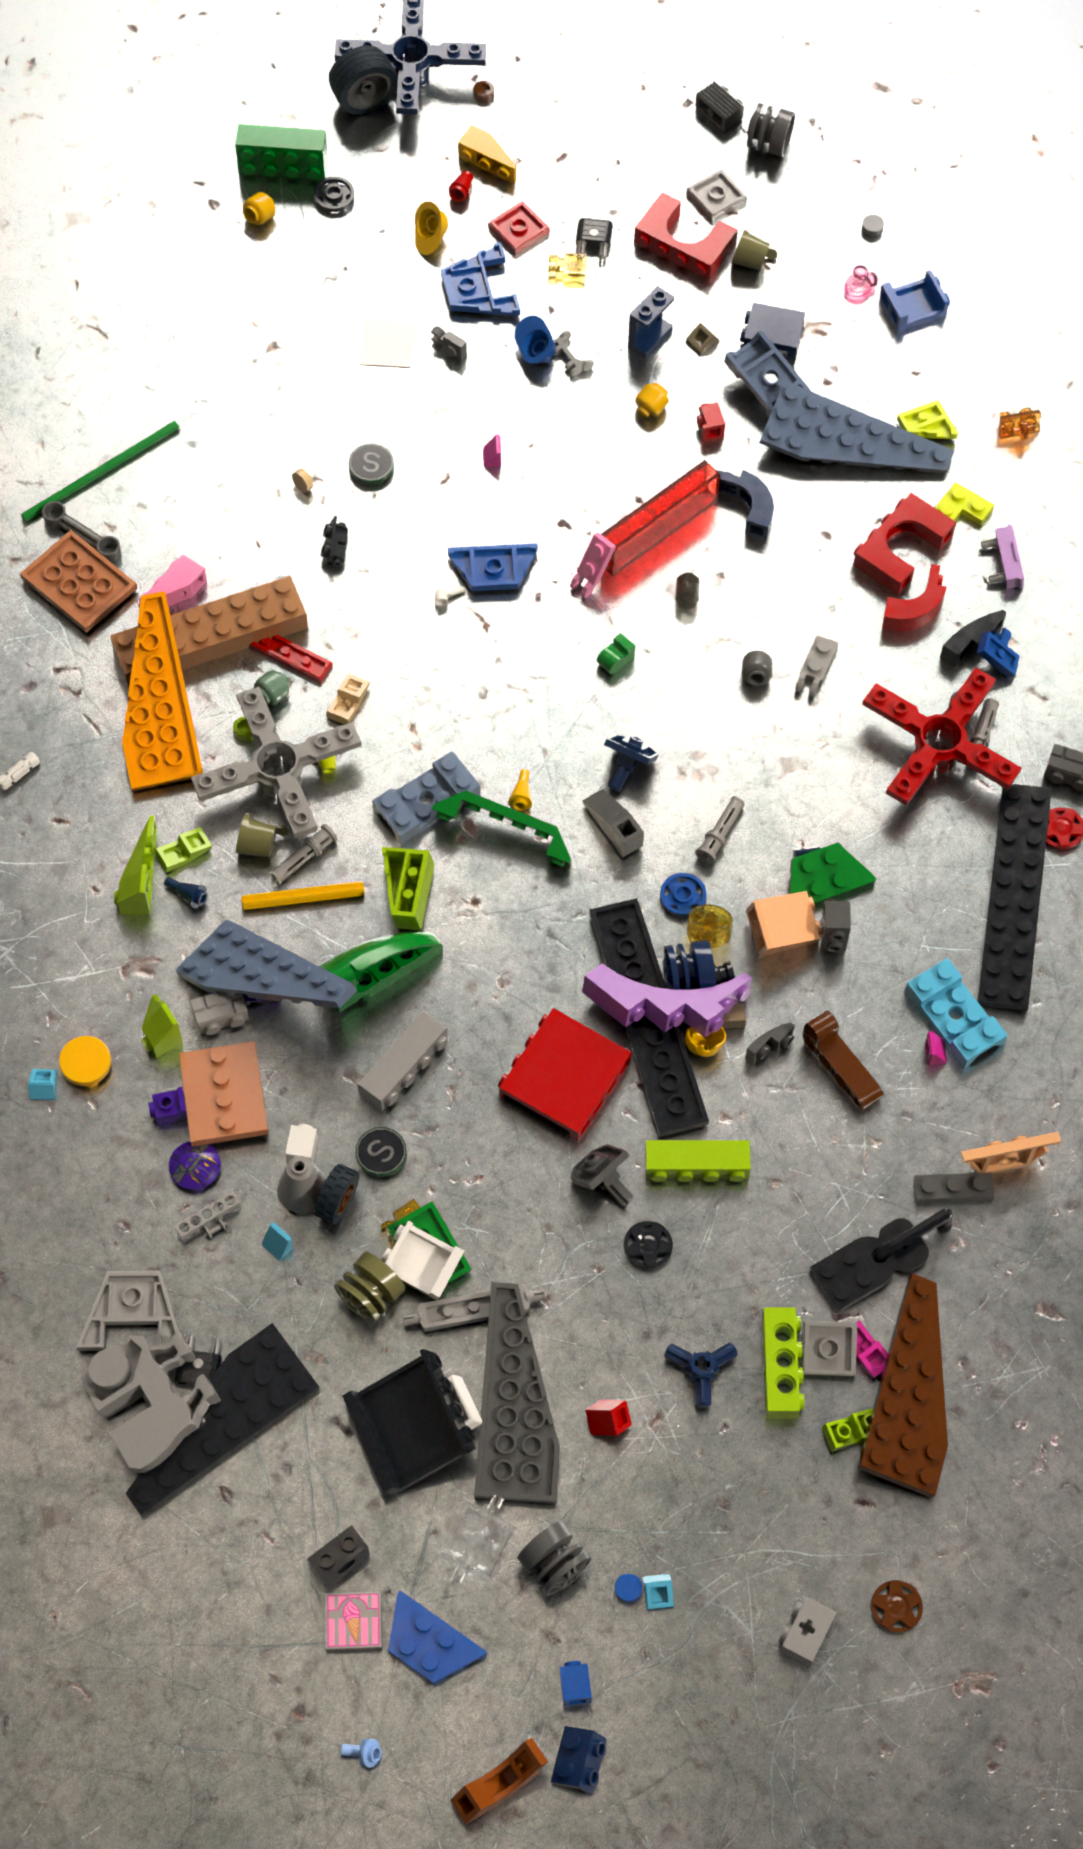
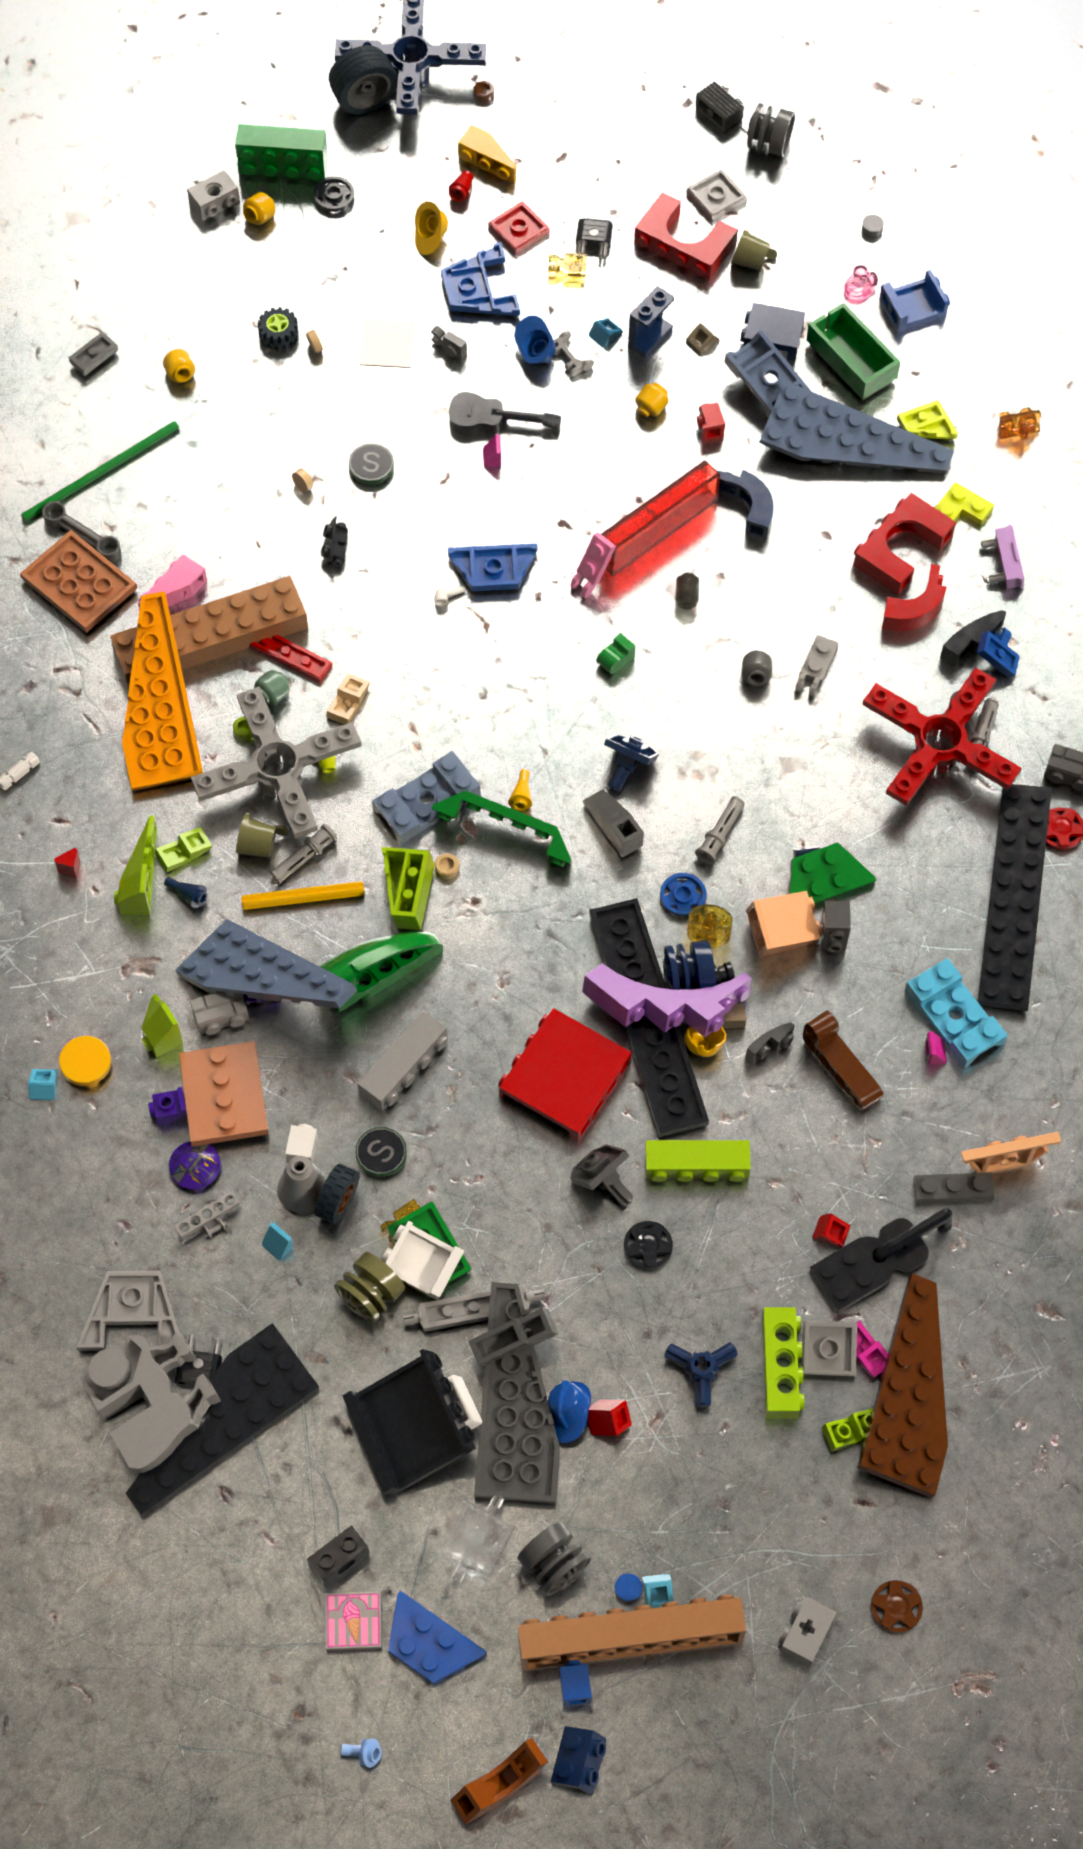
(68, 863): none -> red slope
(93, 353): none -> dark grey plate
(179, 365): none -> yellow head
(213, 195): none -> light grey brick
(281, 320): none -> black wheel
(314, 341): none -> tan tile
(446, 866): none -> tan tile
(474, 414): none -> piece
(513, 1337): none -> dark grey slope
(569, 1409): none -> blue piece
(604, 332): none -> dark azure slope
(631, 1632): none -> medium nougat brick
(831, 1230): none -> red slope
(853, 351): none -> green piece

